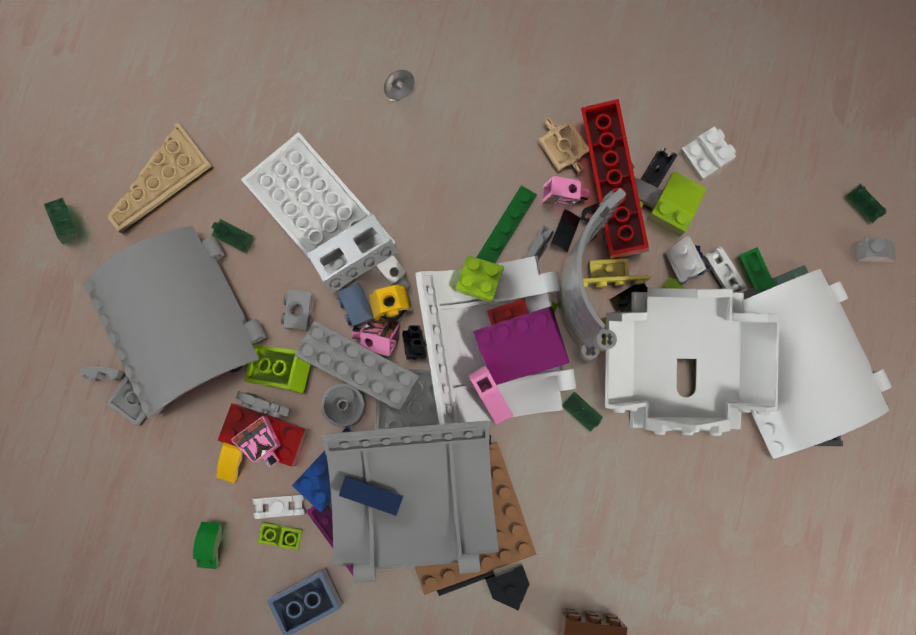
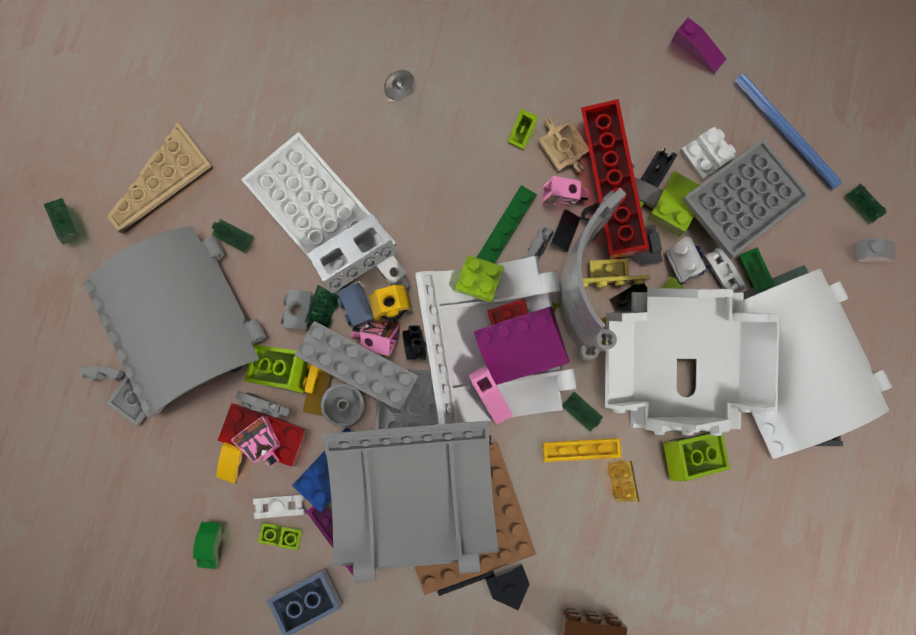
(315, 387): none -> yellow bracket
(322, 307): none -> clear green hinge
(371, 495): dark blue tile -> none
(523, 128): none -> lime slope
(581, 450): none -> yellow tile
(623, 481): none -> clear yellow hinge
(655, 248): none -> dark grey plate
(696, 456): none -> lime slope
(699, 45): none -> magenta slope
(746, 198): none -> light grey plate
(789, 131): none -> medium blue axle

